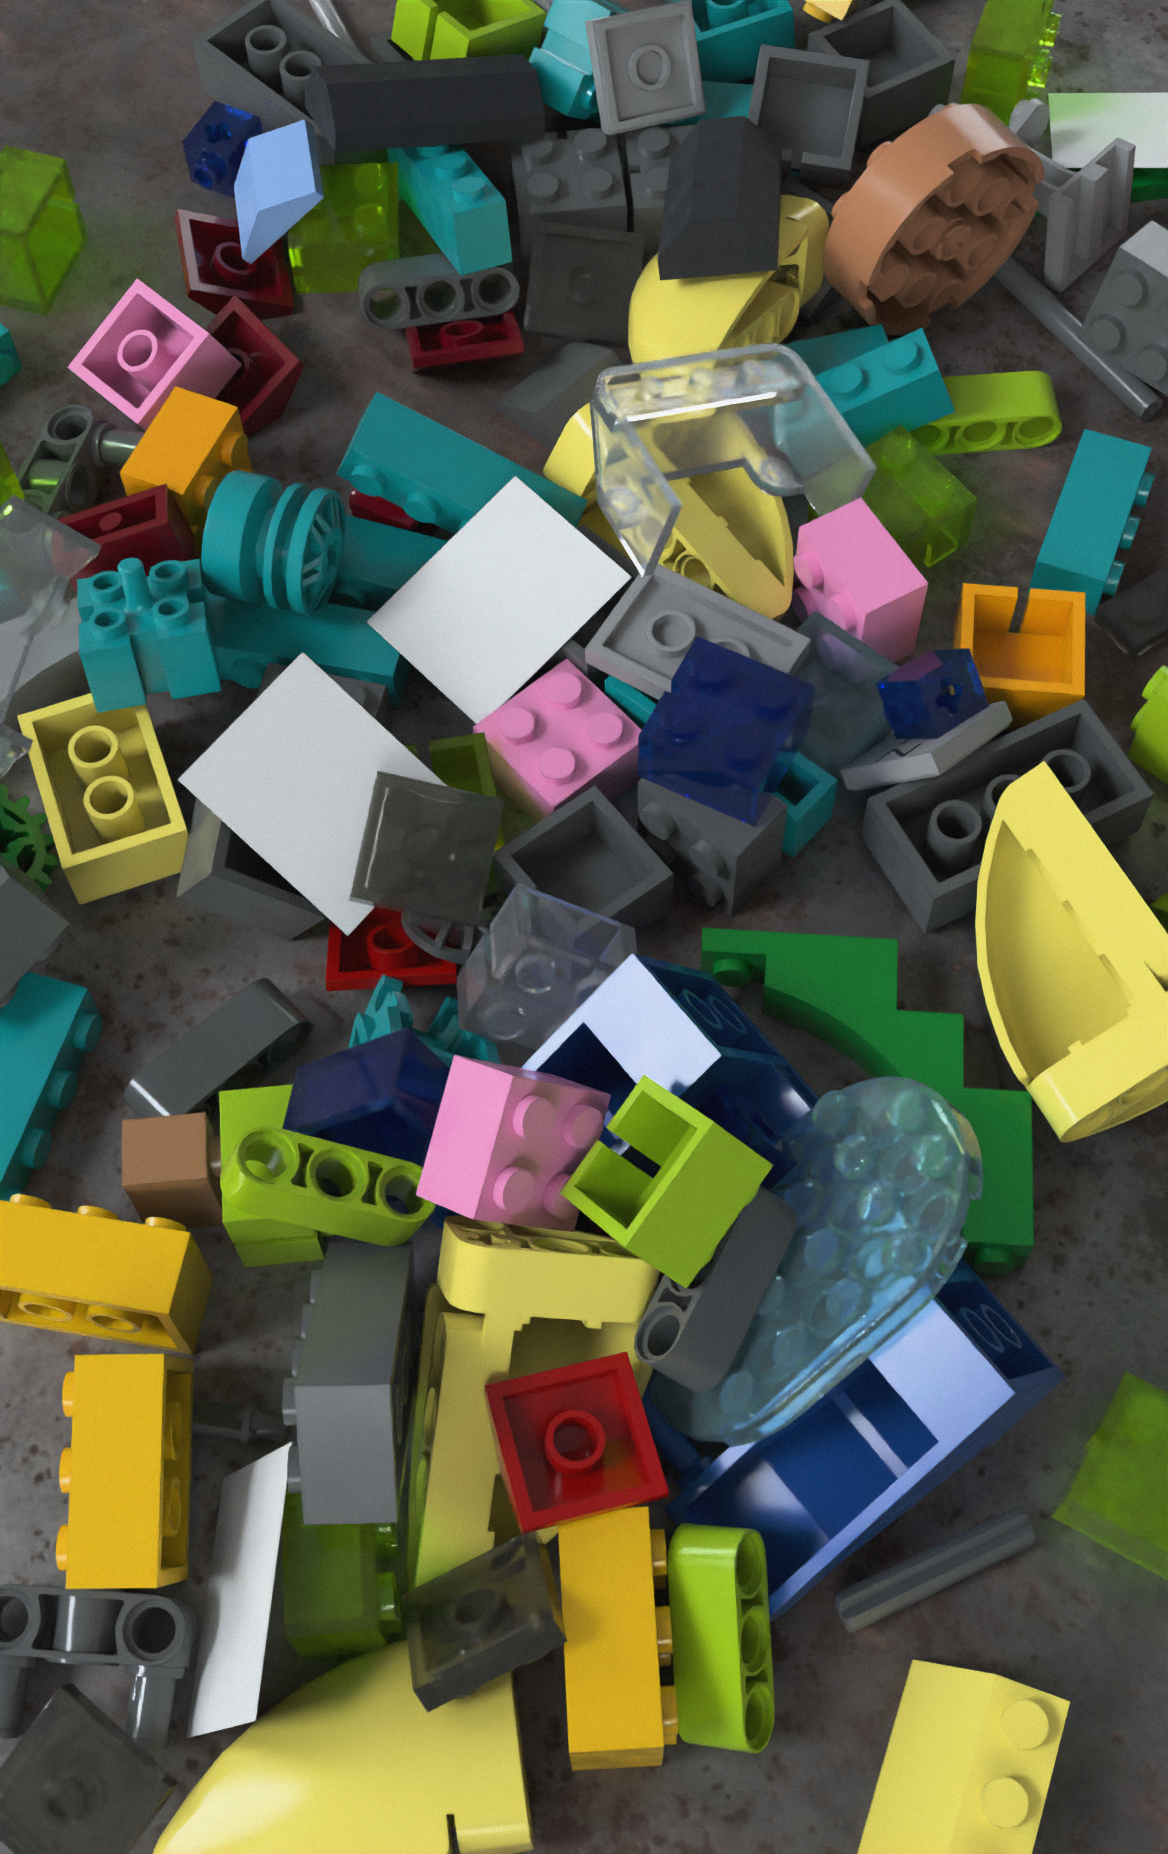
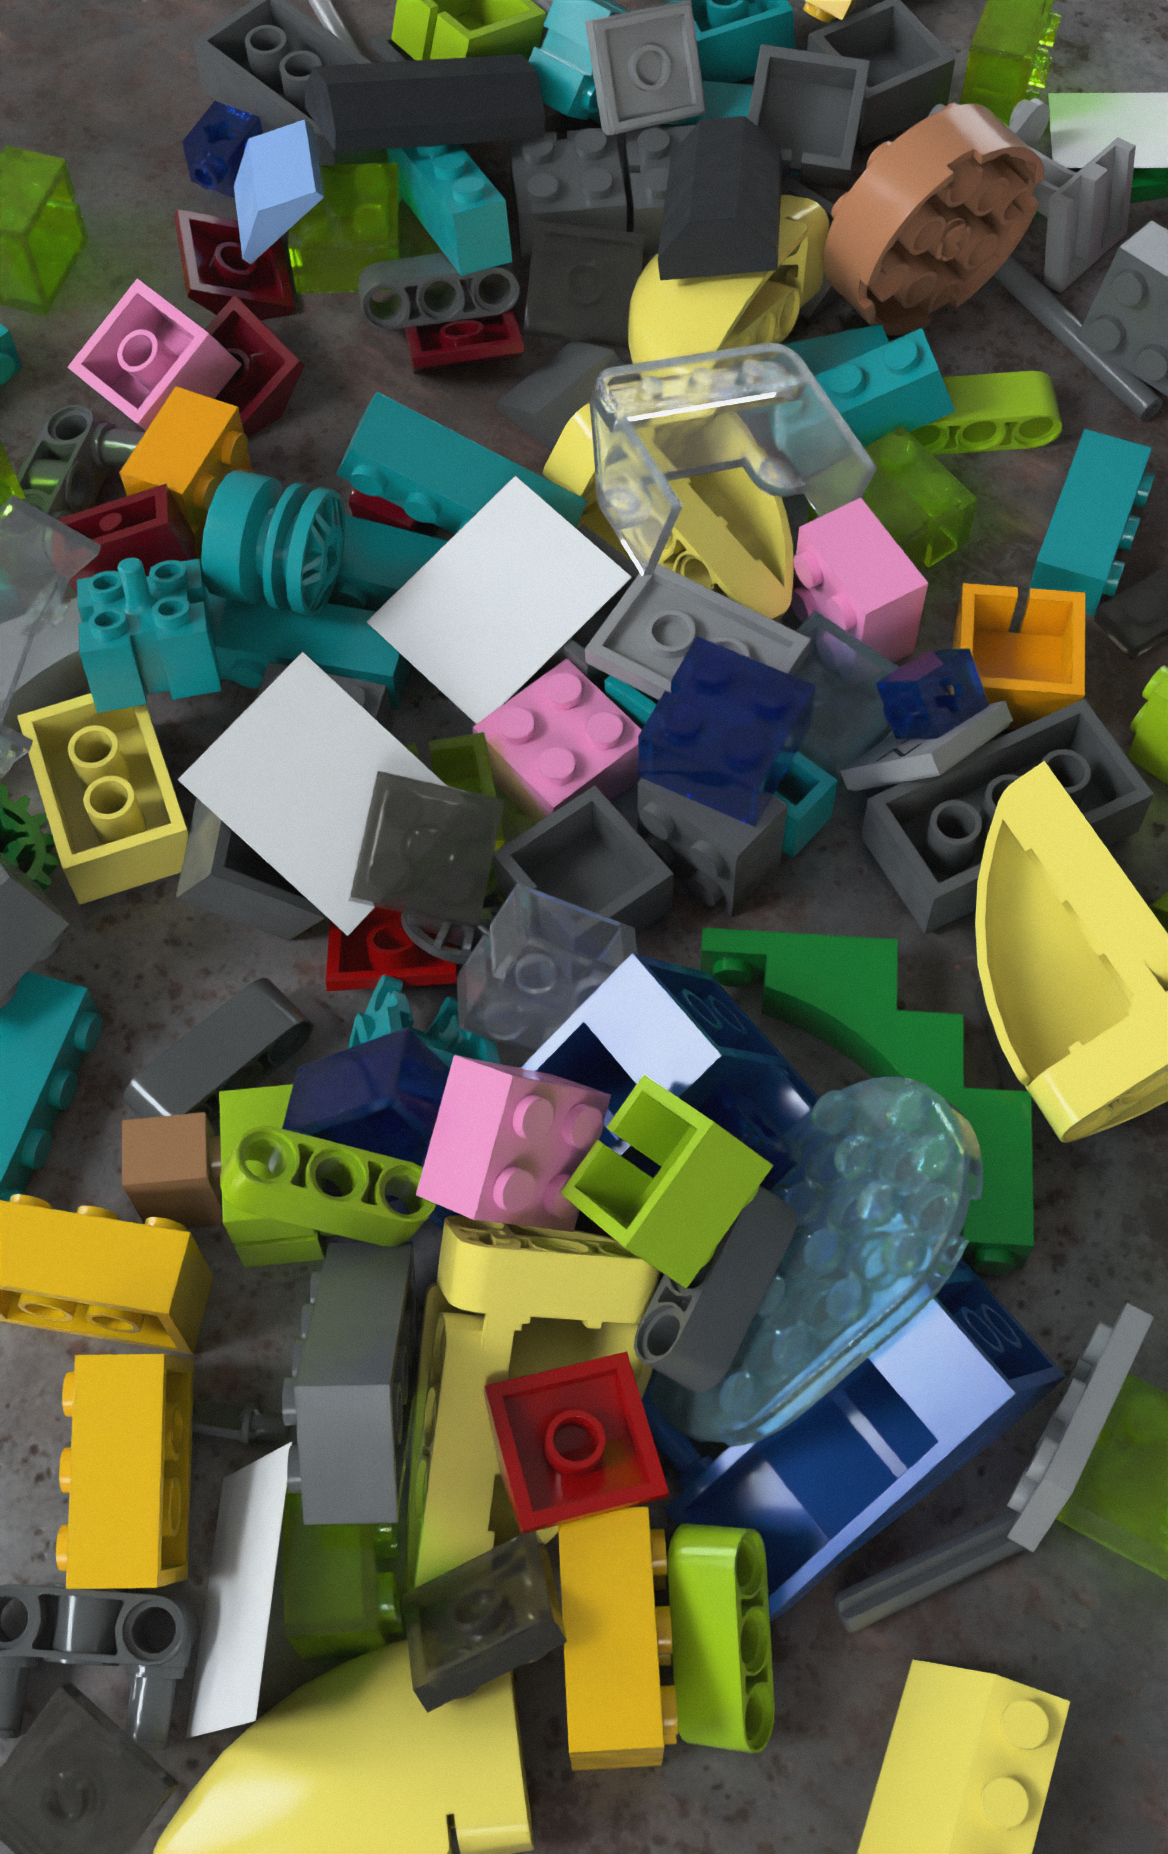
(1075, 1425): none -> light grey plate

